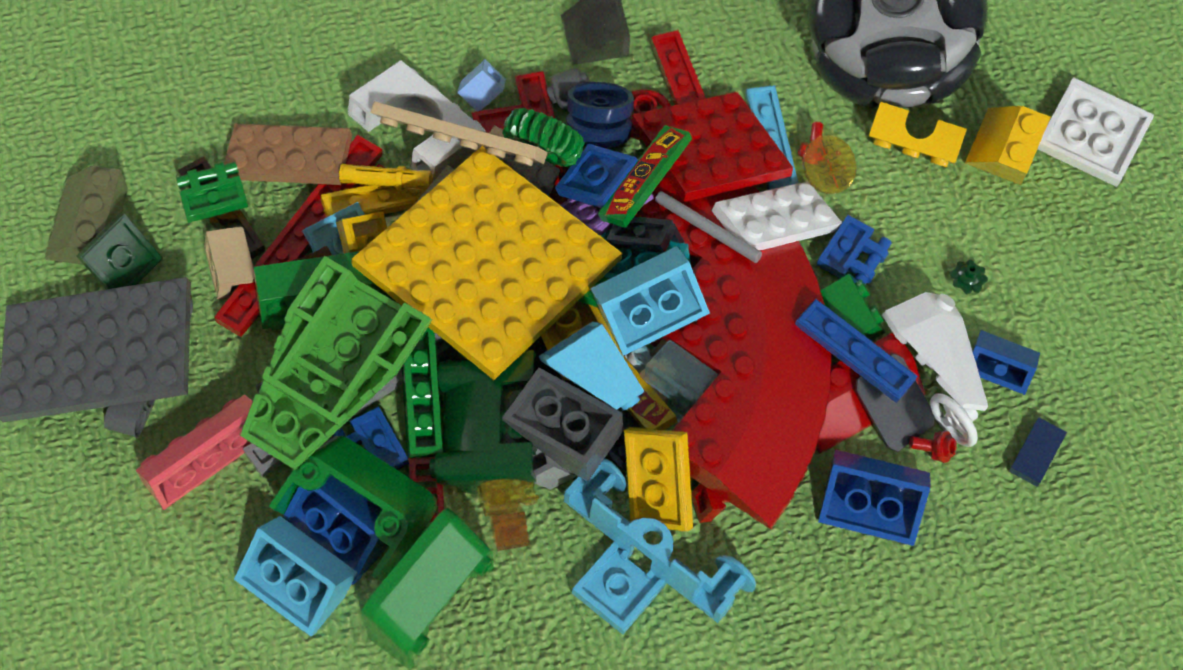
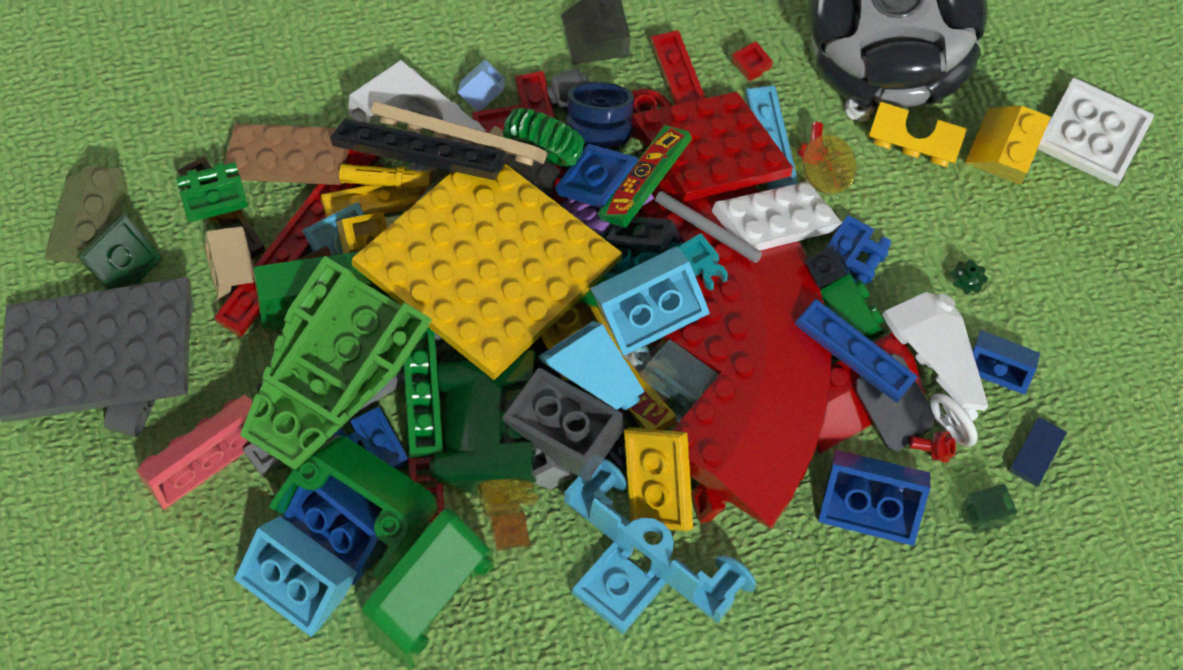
(419, 149): none -> black tile
(703, 260): none -> teal plate
(752, 61): none -> red tile
(828, 266): none -> black brick
(861, 115): none -> white plate
(988, 509): none -> clear green brick

